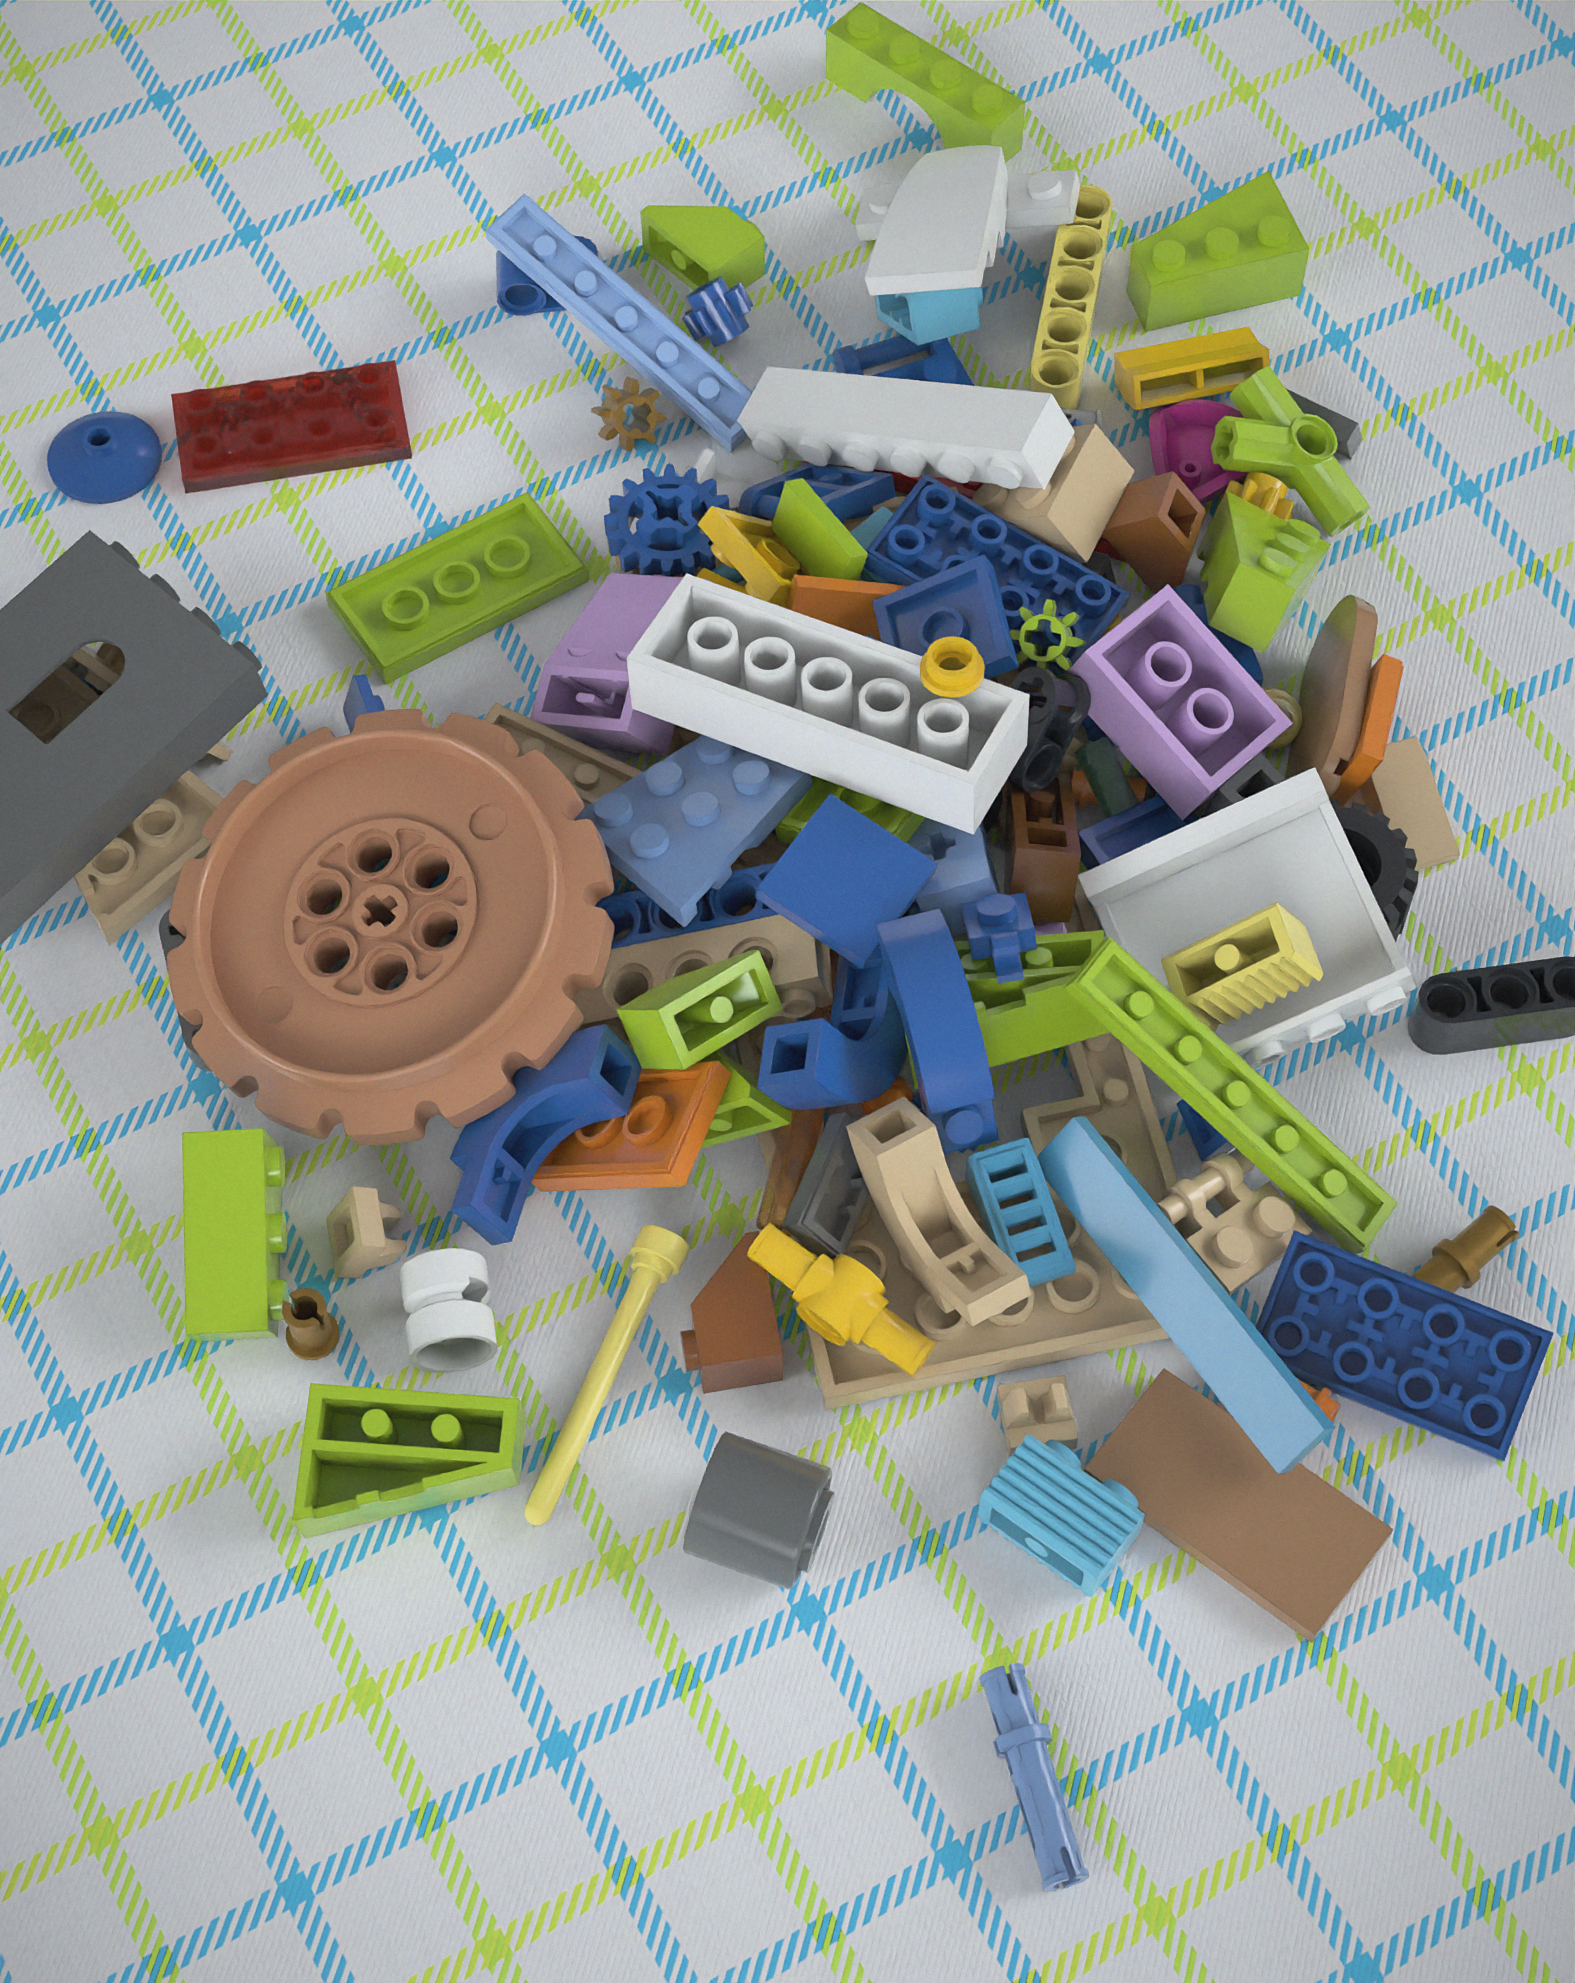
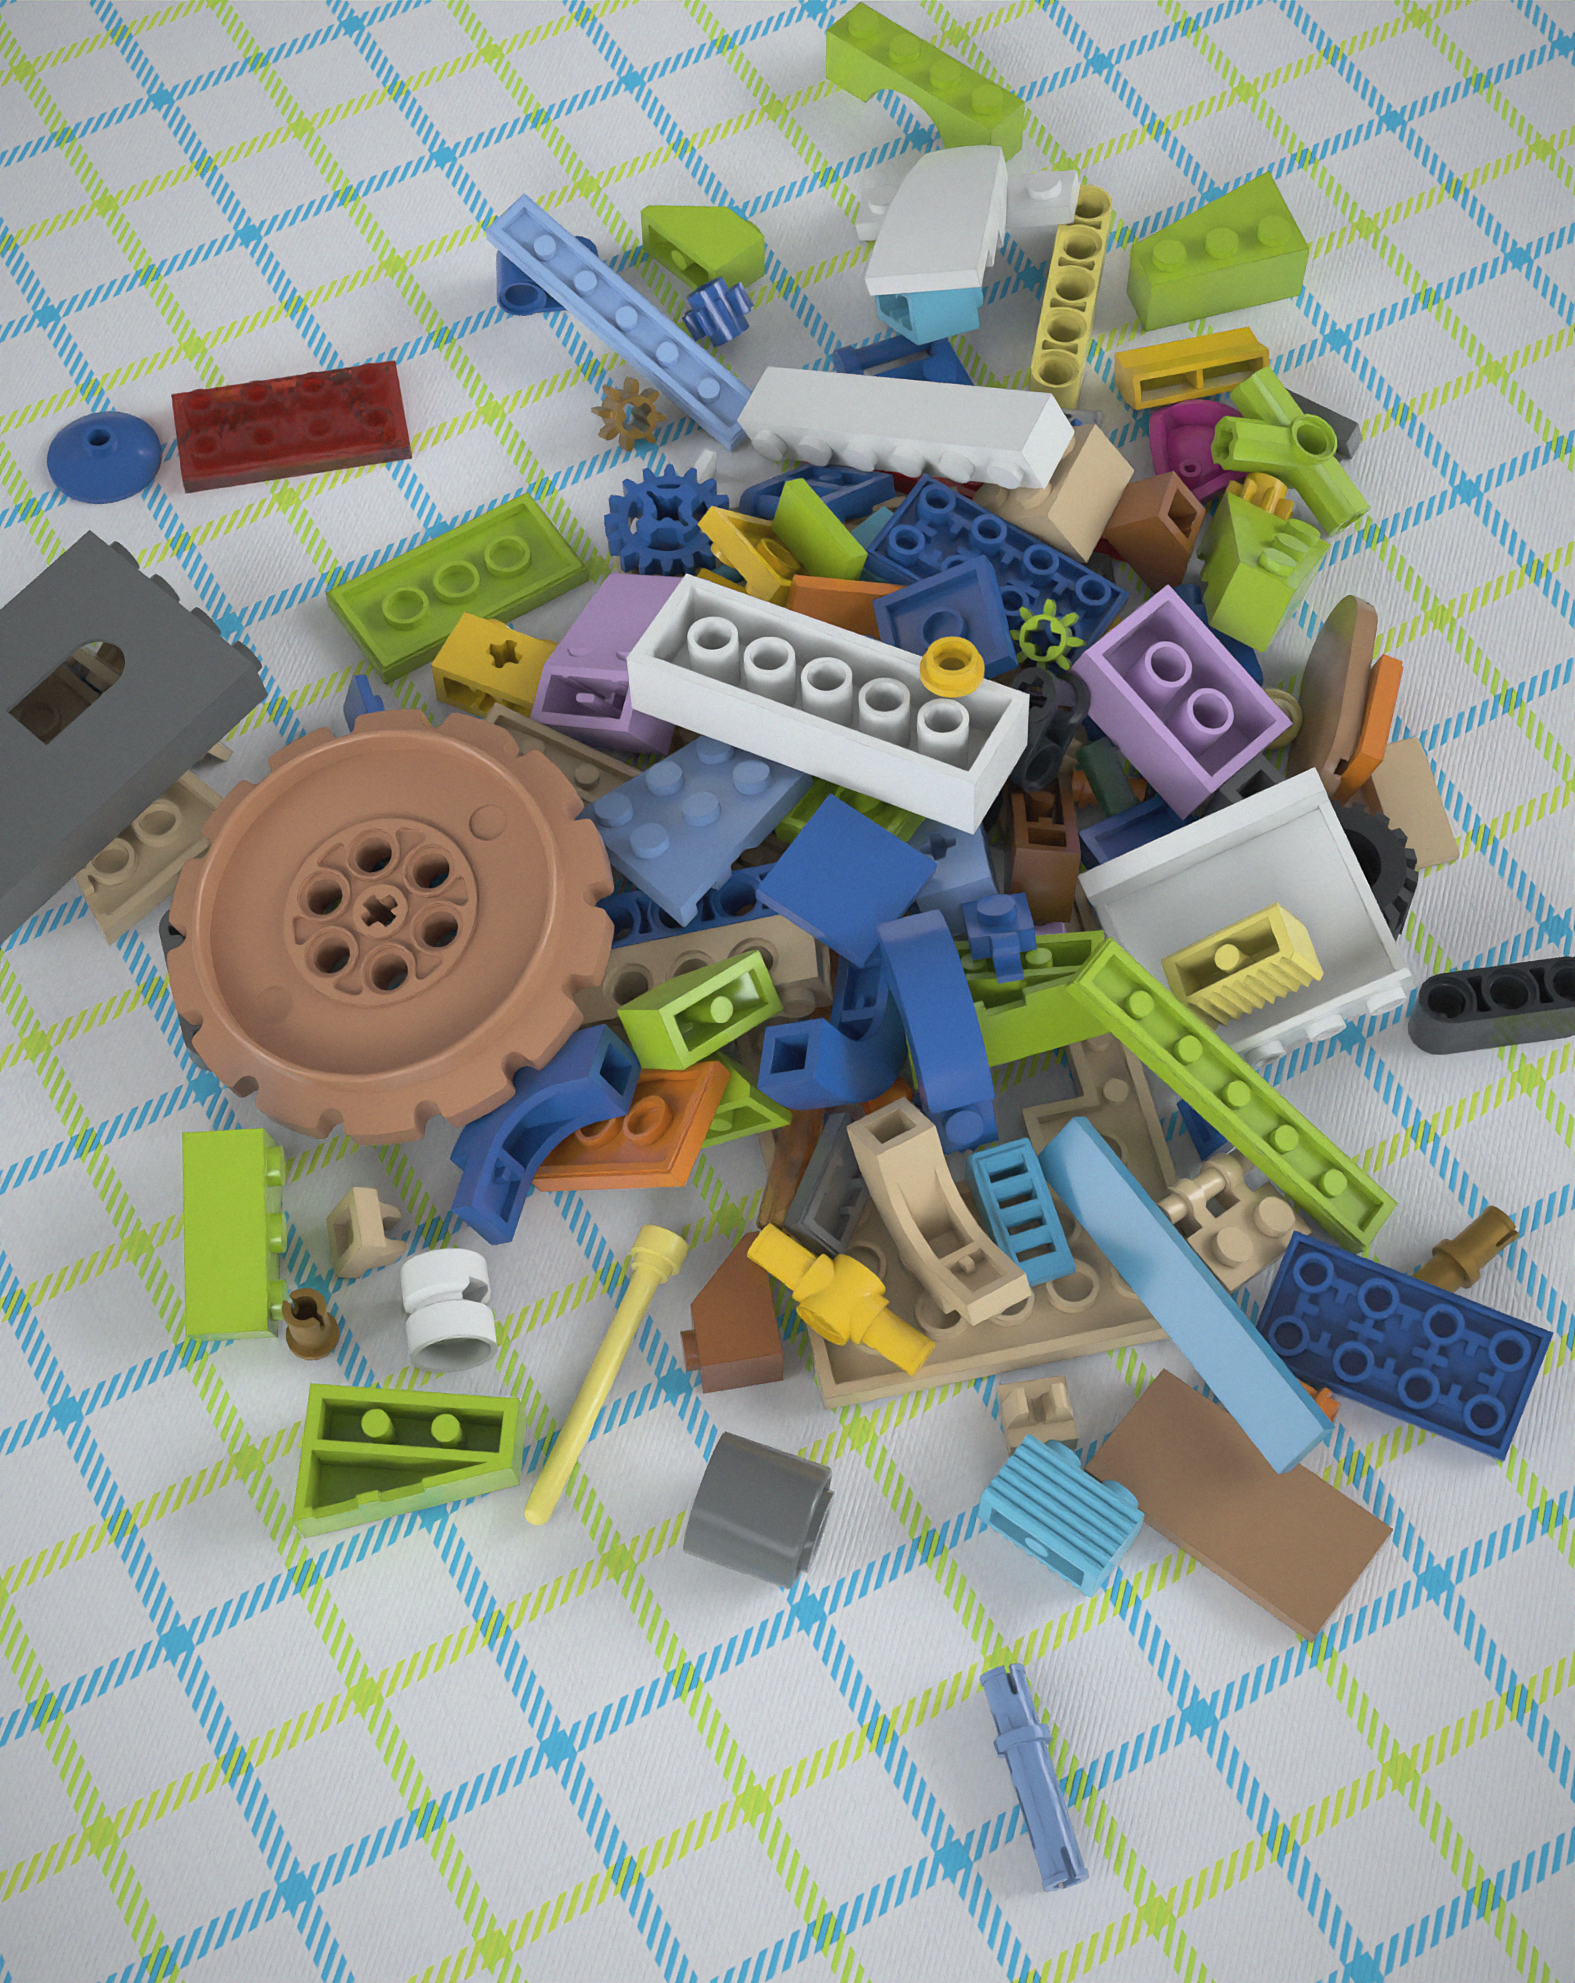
(489, 665): none -> yellow brick

